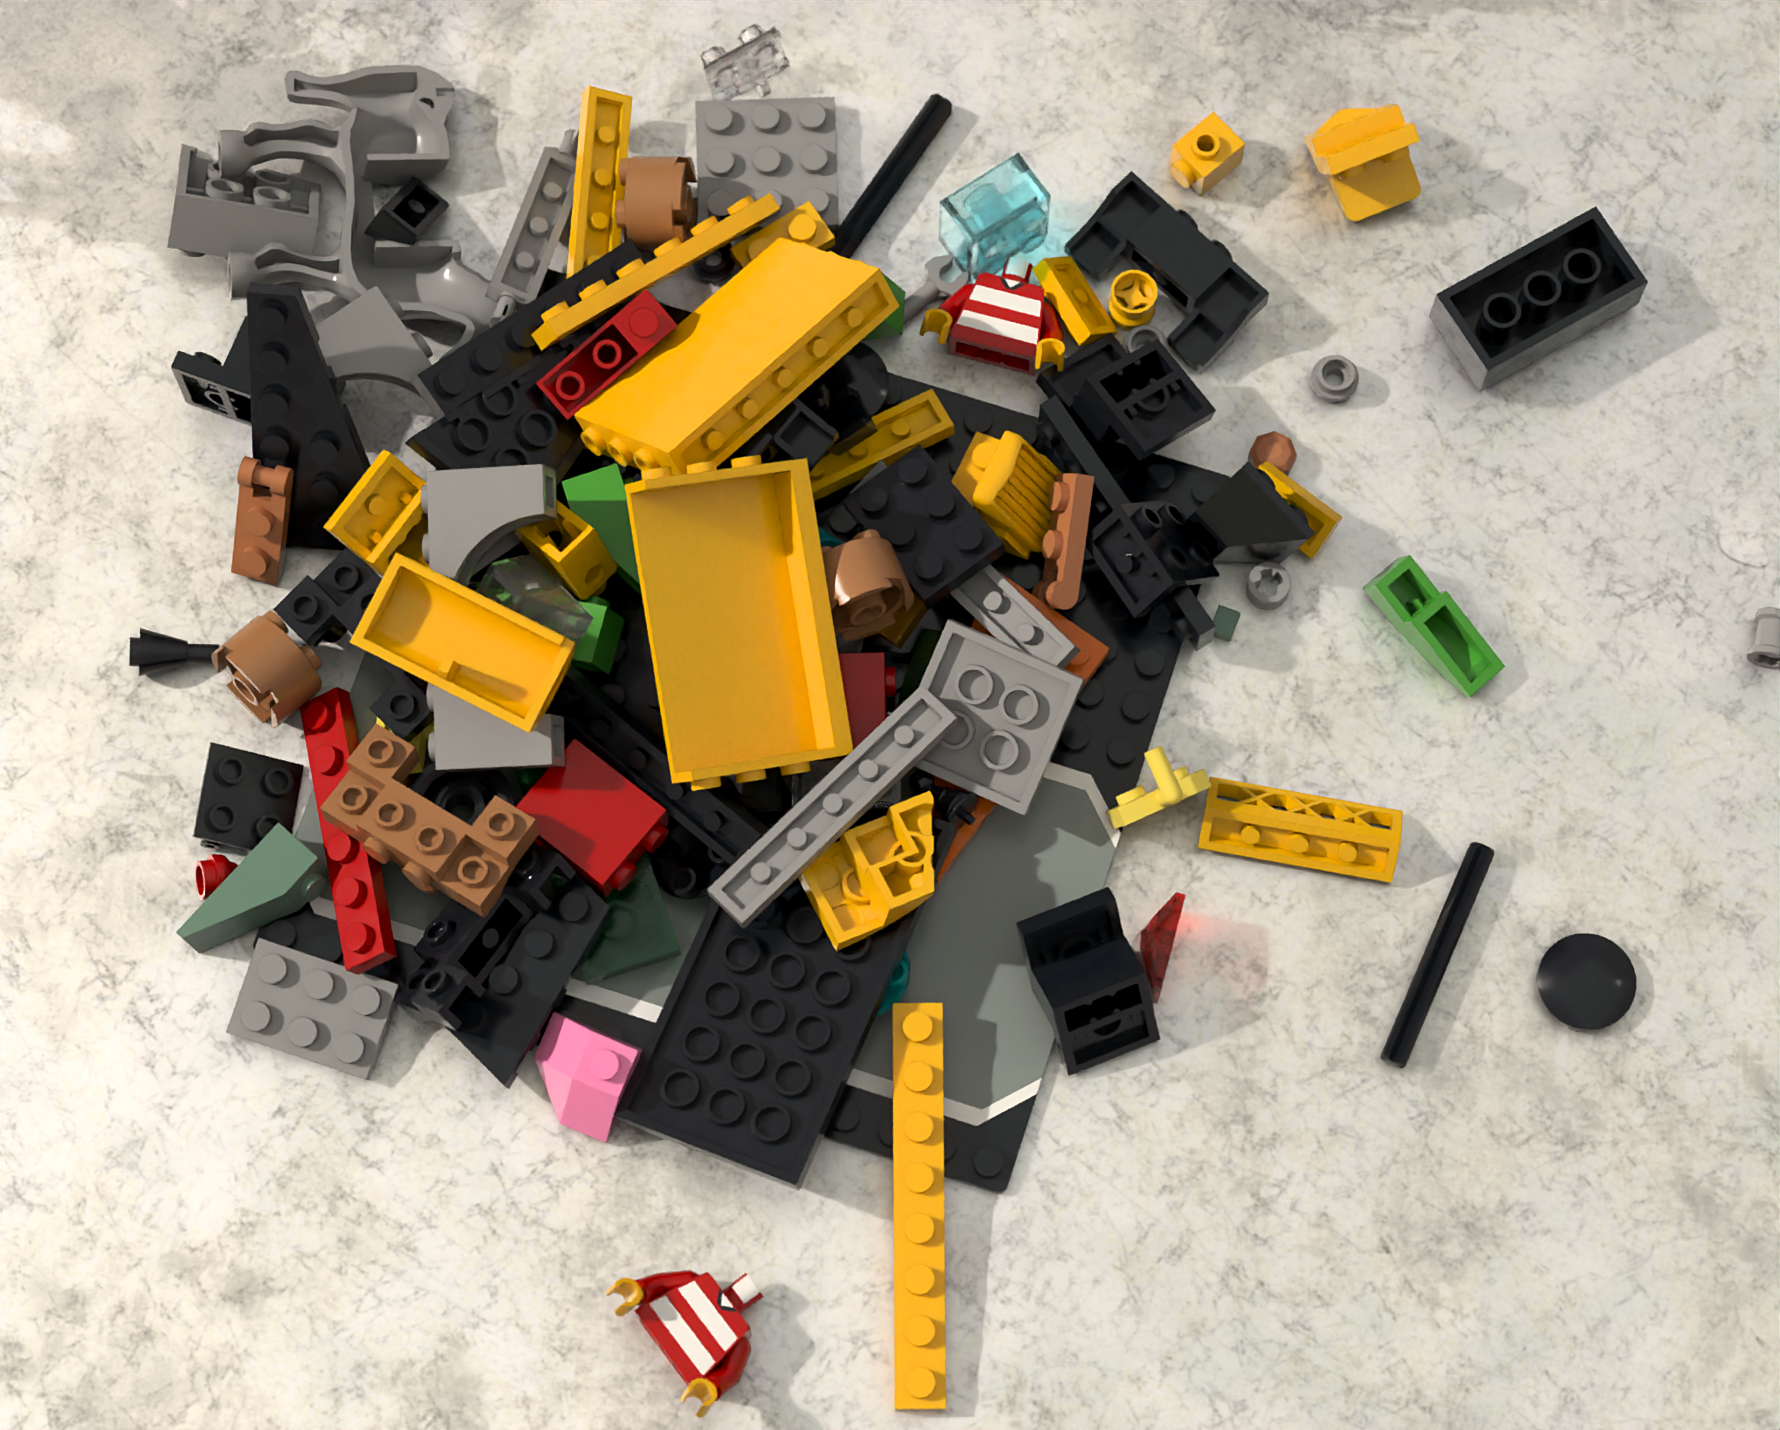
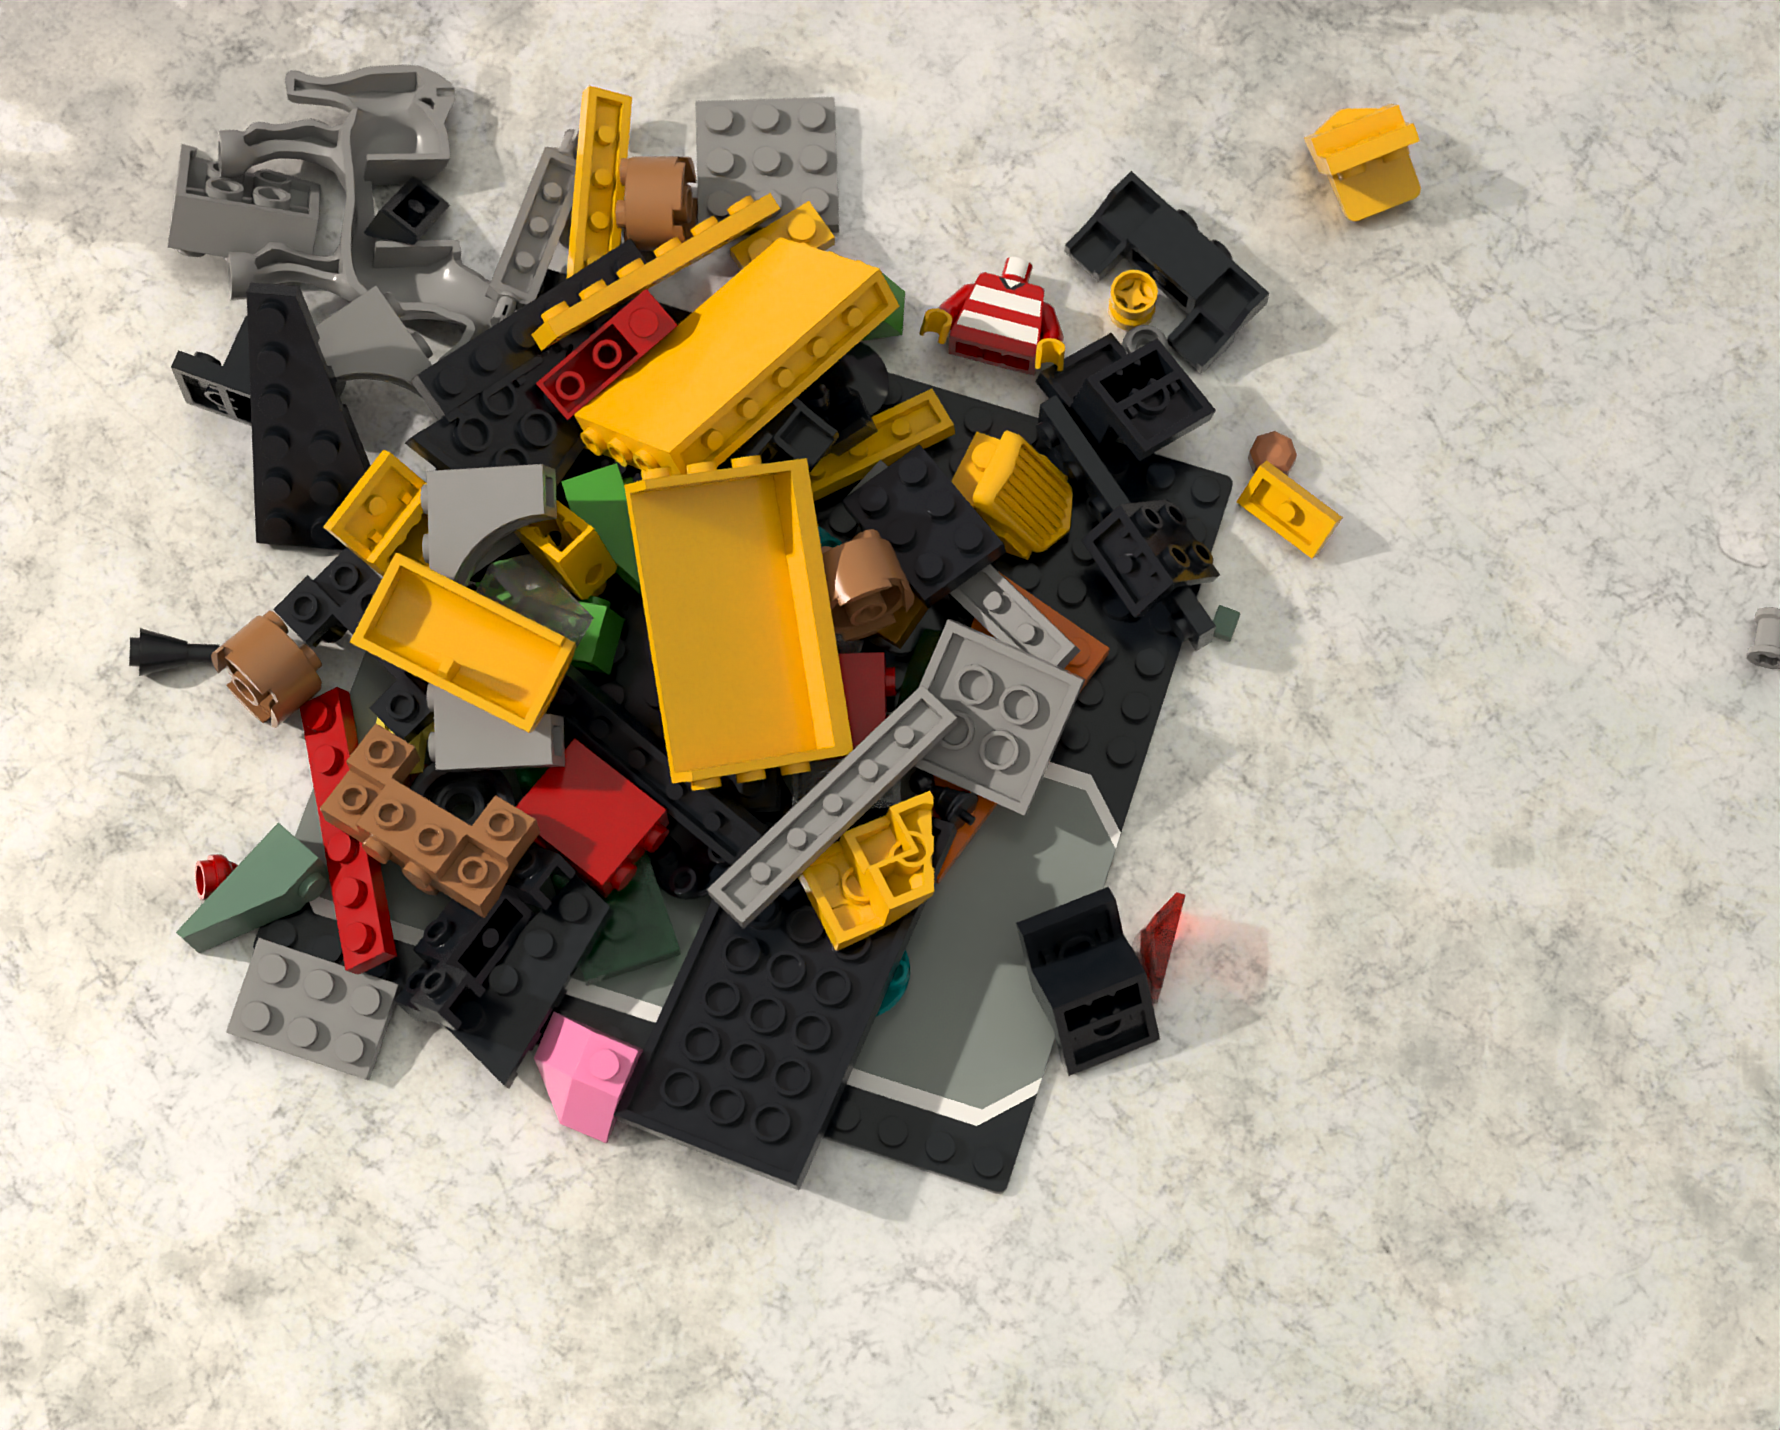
(244, 797): black hinge -> none
(262, 520): nougat plate -> none
(695, 1327): torso -> none
(716, 272): black plate -> none
(746, 66): clear hips -> none
(891, 175): black axle -> none
(919, 1207): yellow plate -> none
(934, 286): light grey bar -> none
(995, 218): clear light blue brick -> none
(1065, 540): nougat plate -> none
(1073, 299): yellow plate -> none
(1172, 788): light yellow plate -> none
(1206, 155): yellow brick -> none
(1249, 520): black slope -> none
(1260, 599): light grey bush -> none
(1300, 833): yellow fence -> none
(1337, 366): light grey plate -> none
(1434, 625): bright green slope -> none
(1437, 955): black axle -> none
(1537, 299): black brick -> none
(1586, 981): black dish -> none

